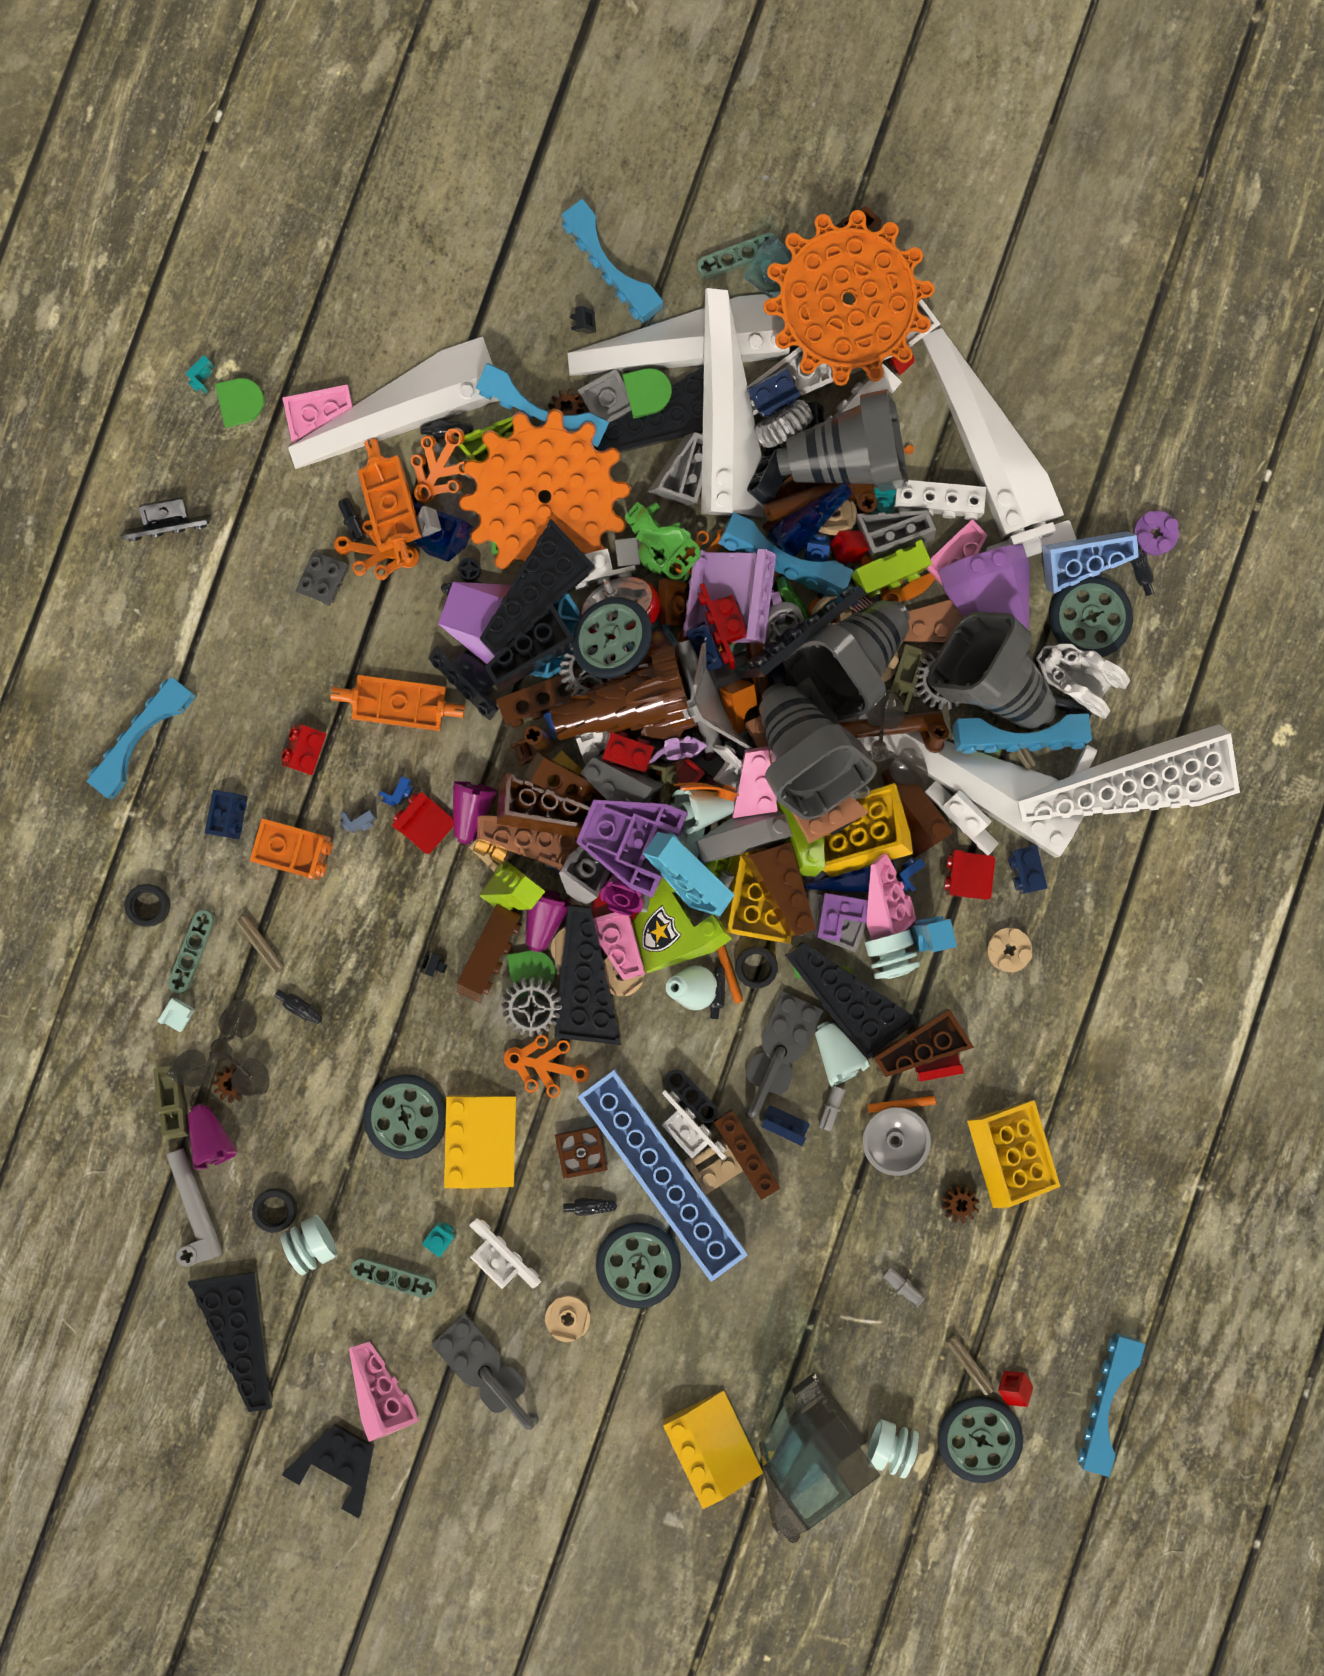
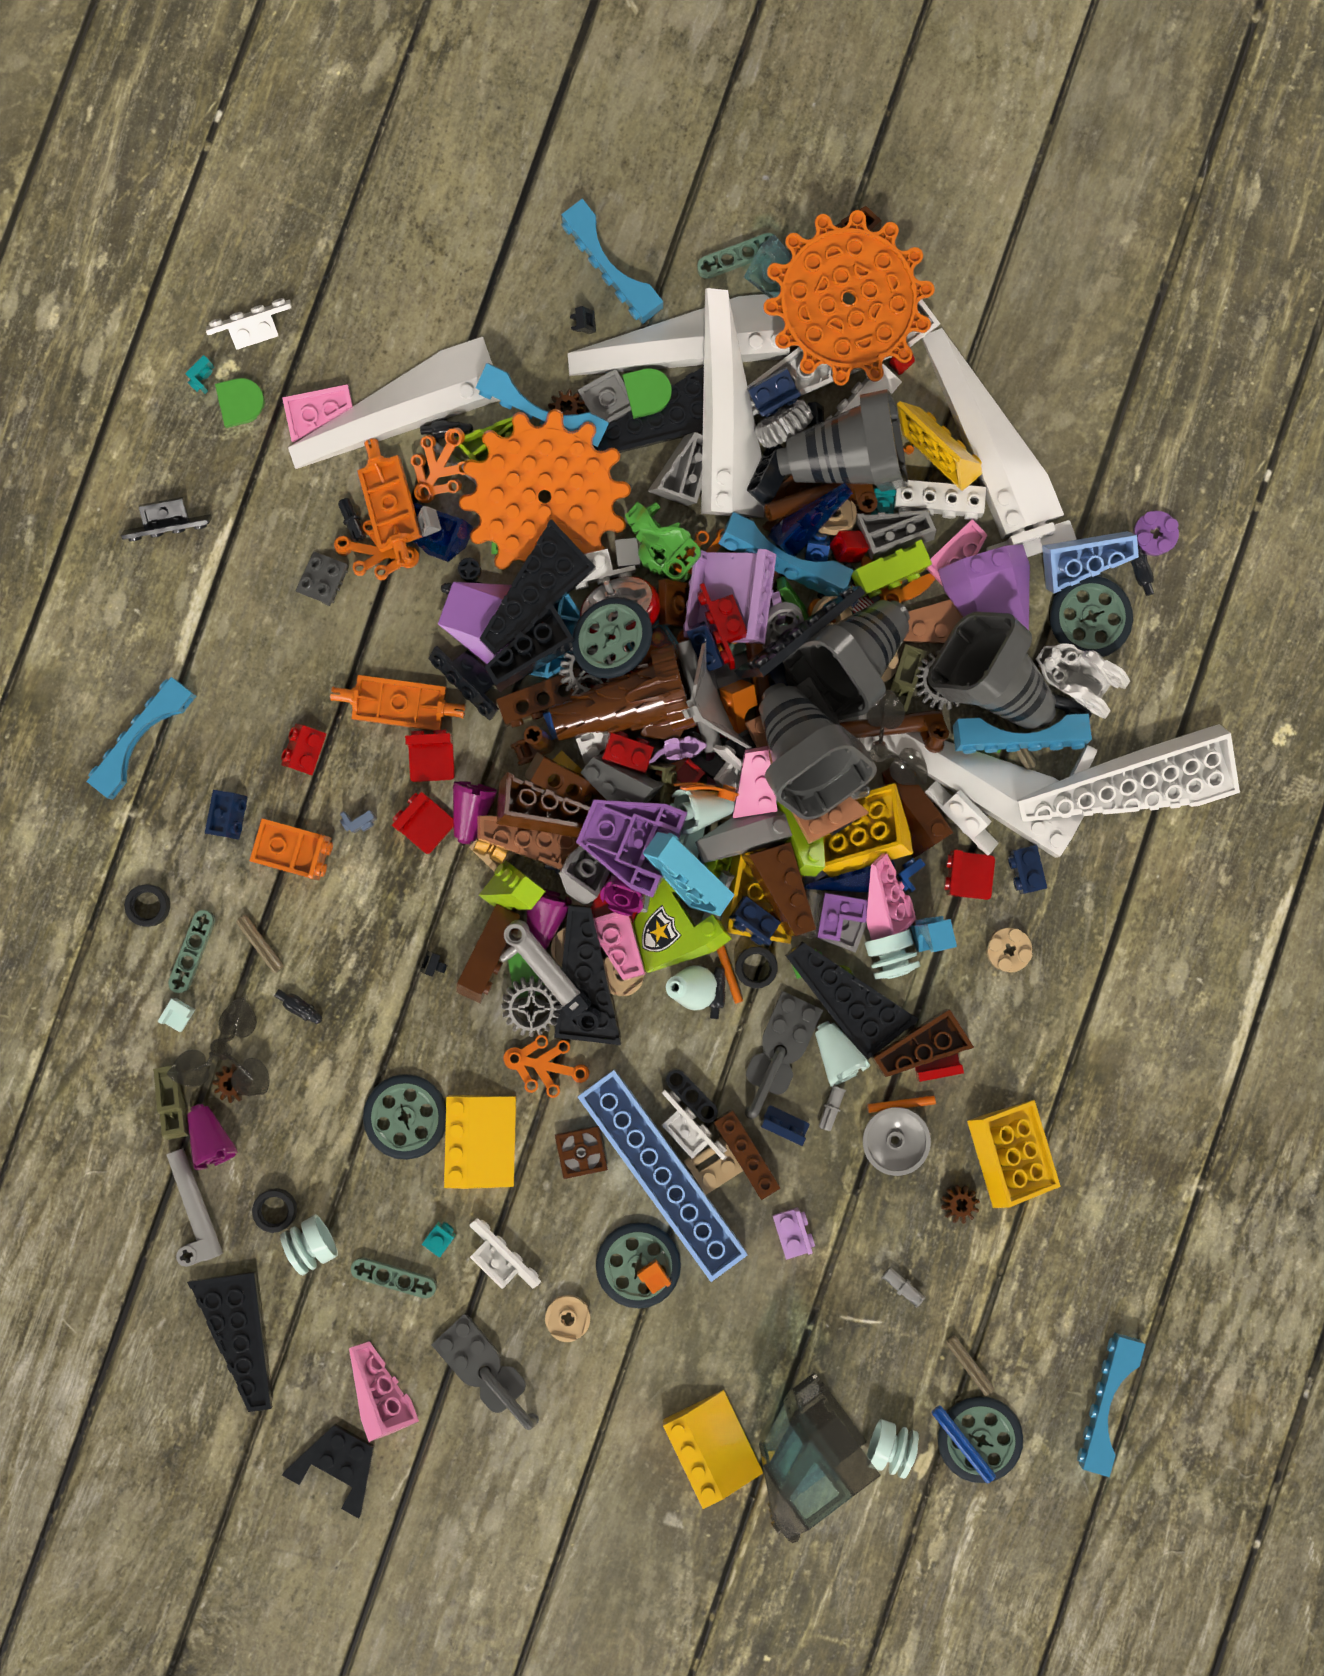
(252, 326): none -> white bracket
(401, 792): blue bracket -> none
(430, 756): none -> red bracket
(574, 1002): none -> light grey piece
(590, 1206): black piece -> none
(654, 1276): none -> orange panel
(754, 920): none -> dark blue bracket
(792, 1233): none -> lavender bracket
(938, 445): none -> yellow slope
(963, 1444): none -> blue axle
(1015, 1388): red panel -> none

